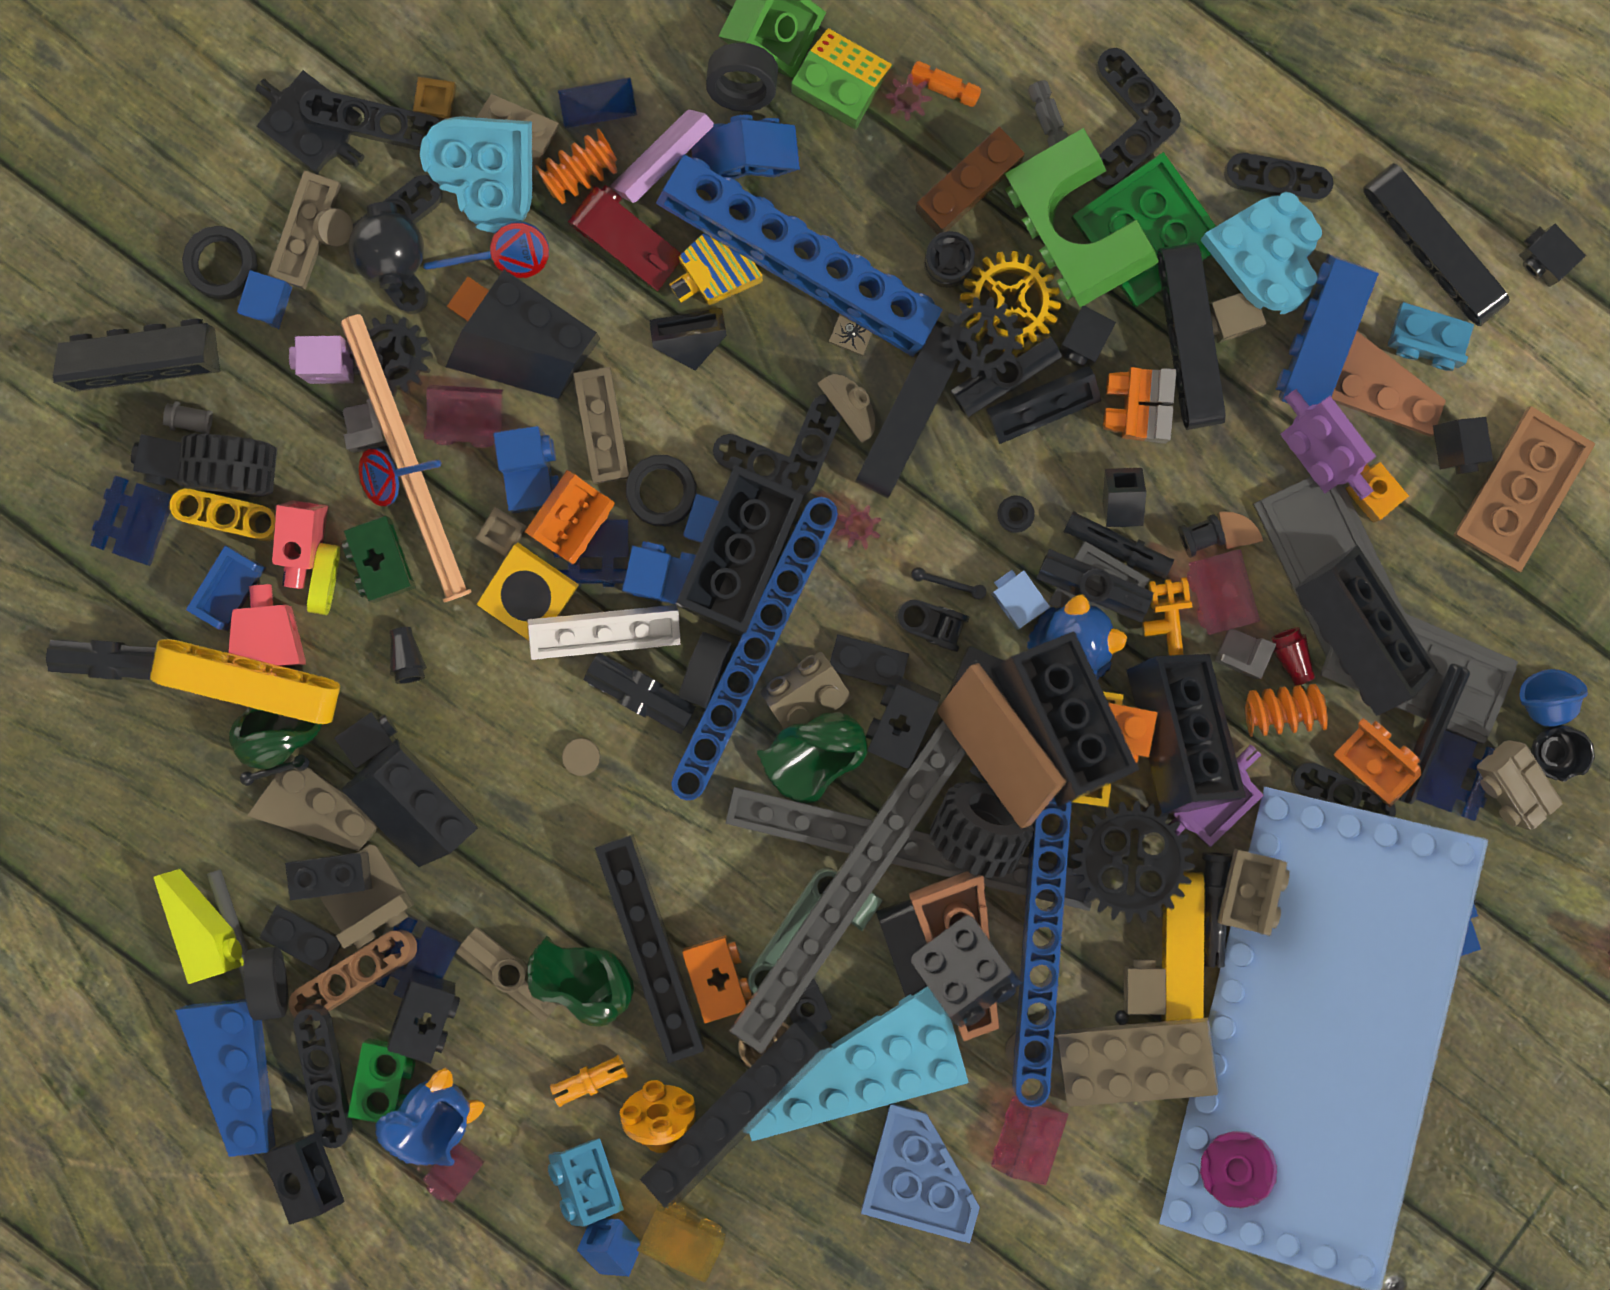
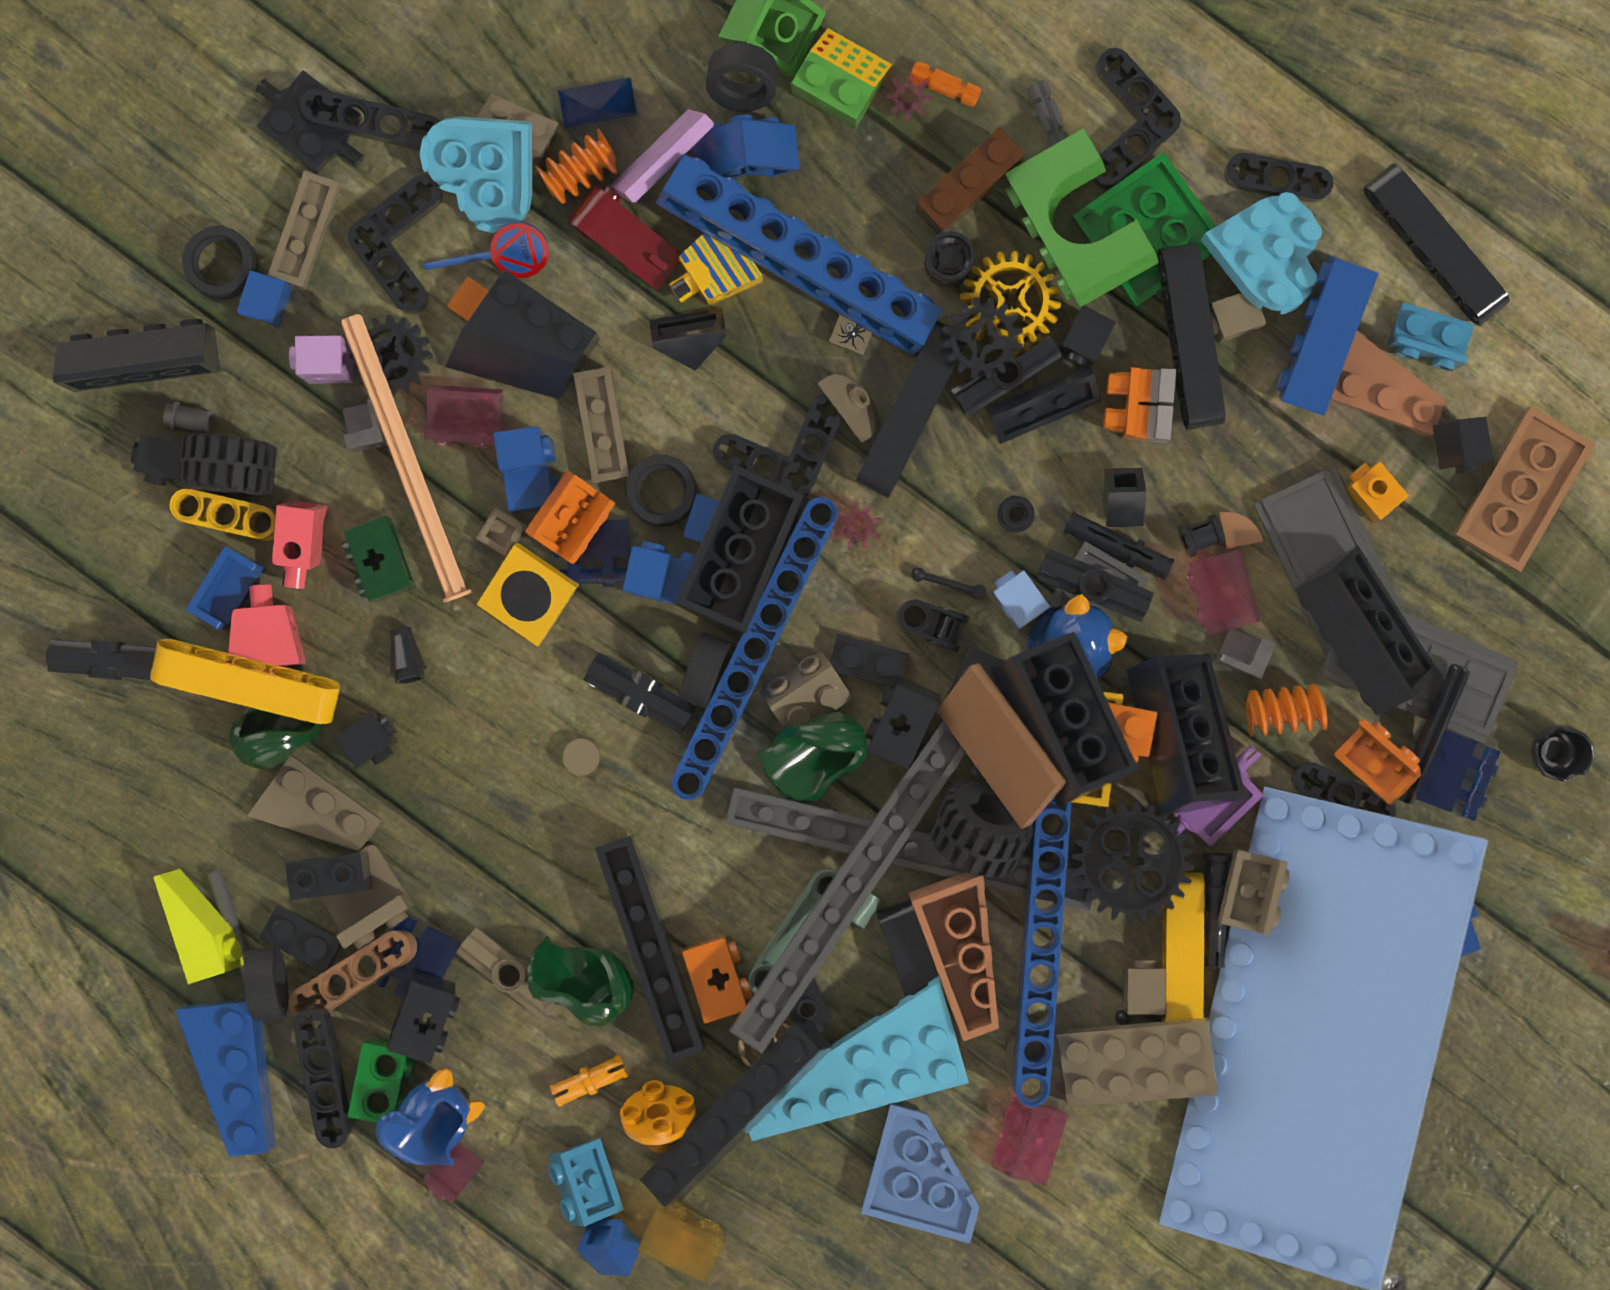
(141, 525): clear blue plate -> none
(300, 763): black hinge -> none
(303, 1178): black brick -> none
(323, 579): neon yellow beam -> none
(332, 227): dark tan tile -> none
(380, 476): piece -> none
(386, 246): black brick -> none
(410, 805): black slope -> none
(434, 97): pearl gold tile -> none
(603, 632): white plate -> none
(965, 972): black bracket -> none
(1170, 607): light orange arm -> none
(1238, 1169): magenta tile -> none
(1294, 654): dark red cone -> none
(1328, 444): medium lavender plate -> none
(1518, 785): dark tan brick -> none
(1550, 254): black brick -> none
(1553, 697): blue helmet -> none

